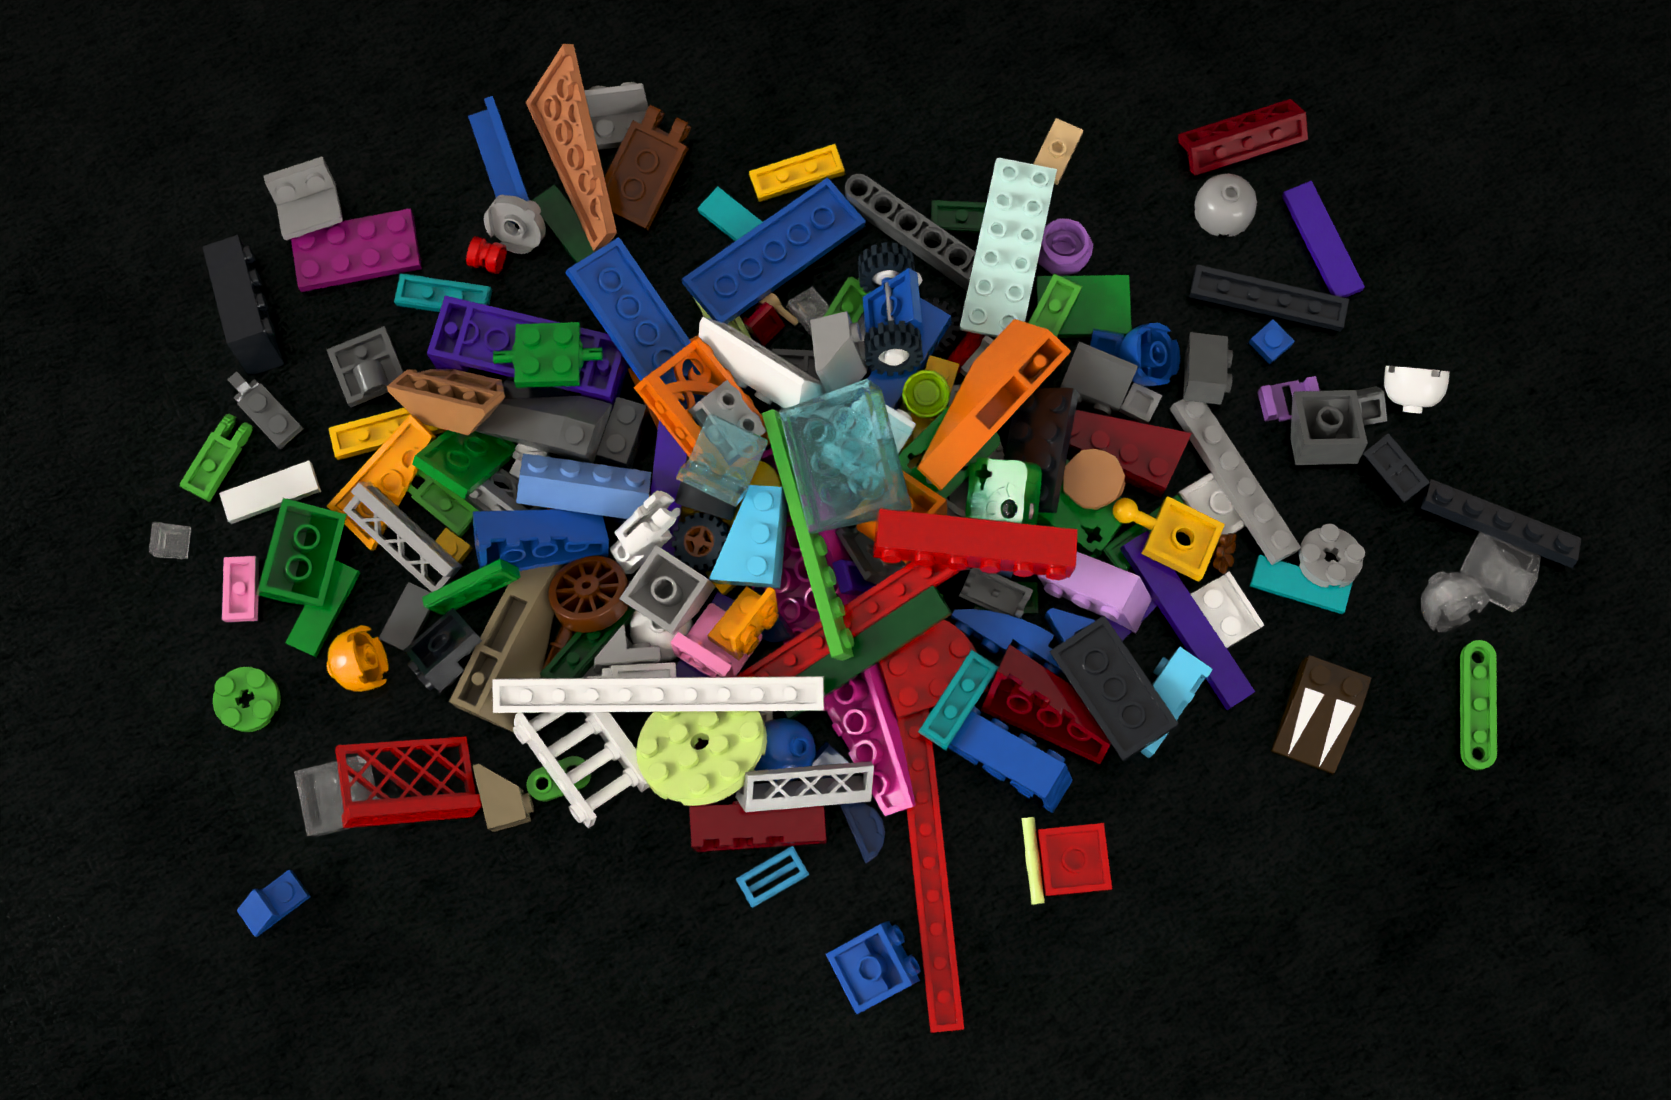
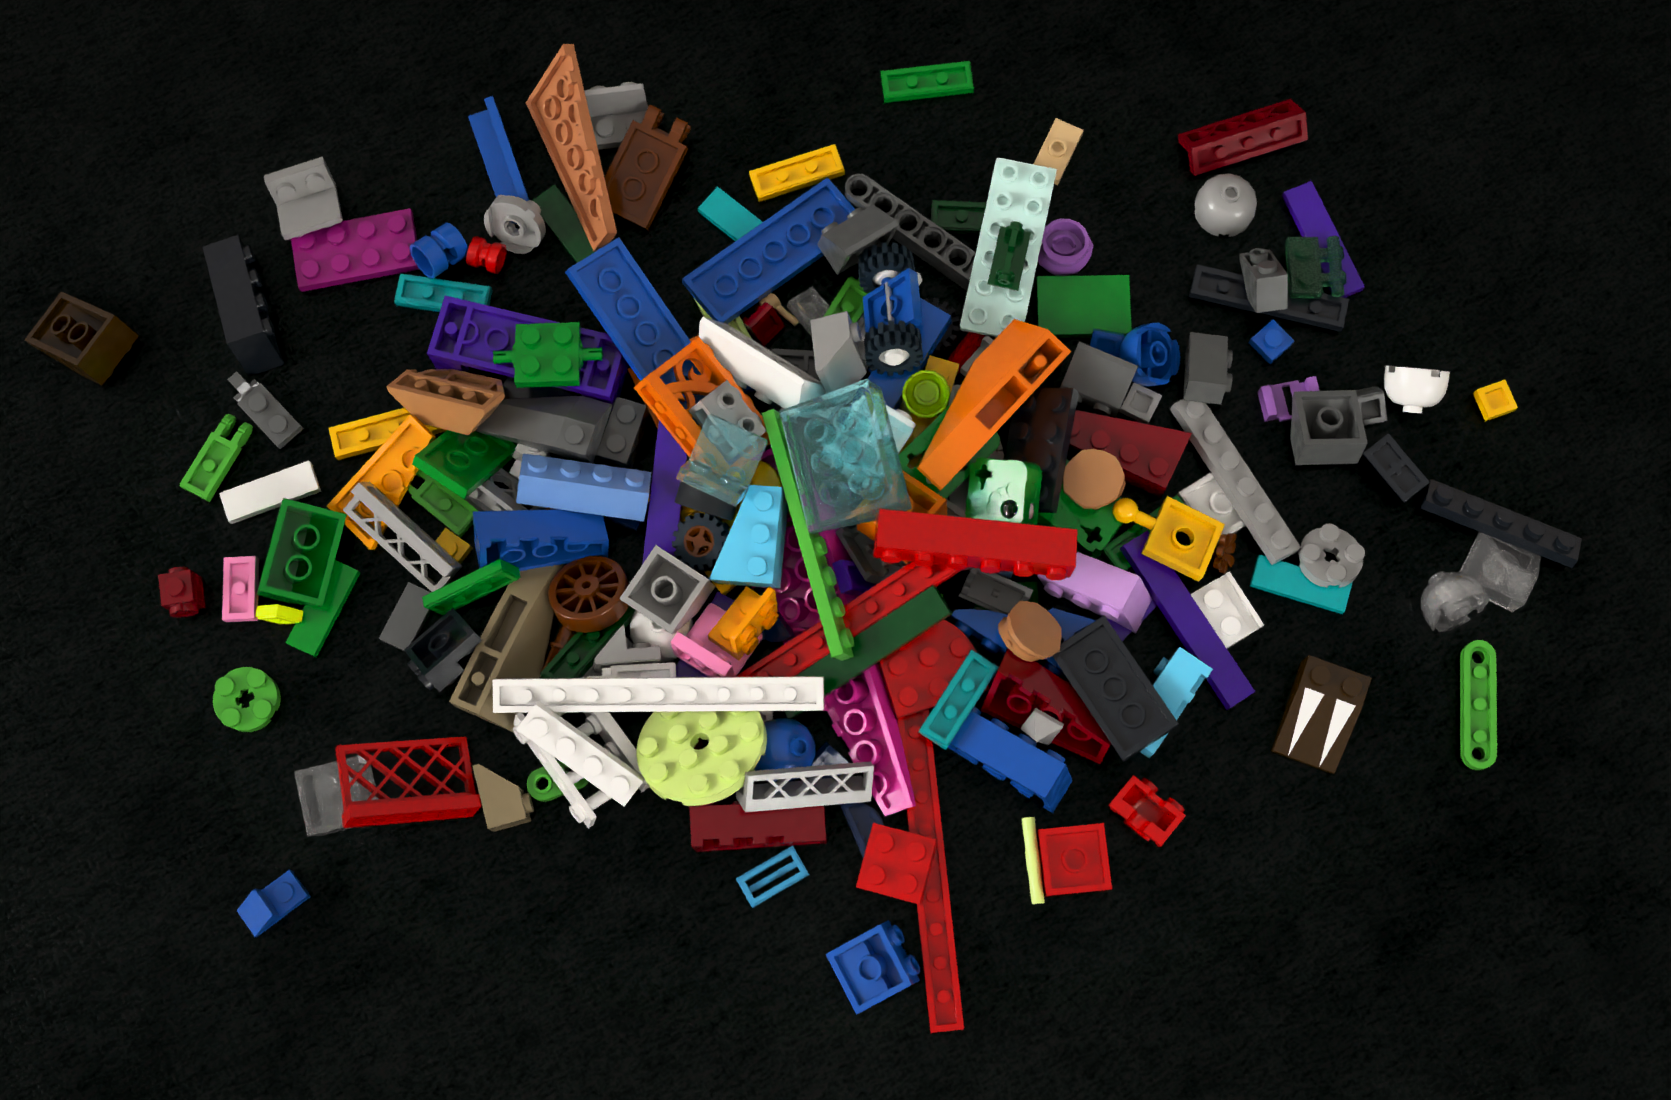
(82, 337): none -> dark brown slope
(169, 540): clear slope -> none
(181, 592): none -> dark red brick
(279, 614): none -> neon yellow tile
(357, 660): light orange cylinder -> none
(365, 366): dark grey plate -> none
(439, 250): none -> blue wheel
(580, 753): none -> white plate
(643, 531): white plate -> none
(861, 230): none -> dark grey slope
(896, 863): none -> red plate
(927, 81): none -> green tile
(1009, 256): none -> dark green hinge
(1030, 632): none -> medium nougat hat
(1041, 727): none -> light grey slope
(1055, 304): bright green hinge -> none
(1146, 811): none -> red cylinder
(1264, 280): none -> dark grey slope
(1304, 267): none -> clear green plate
(1495, 400): none -> yellow plate

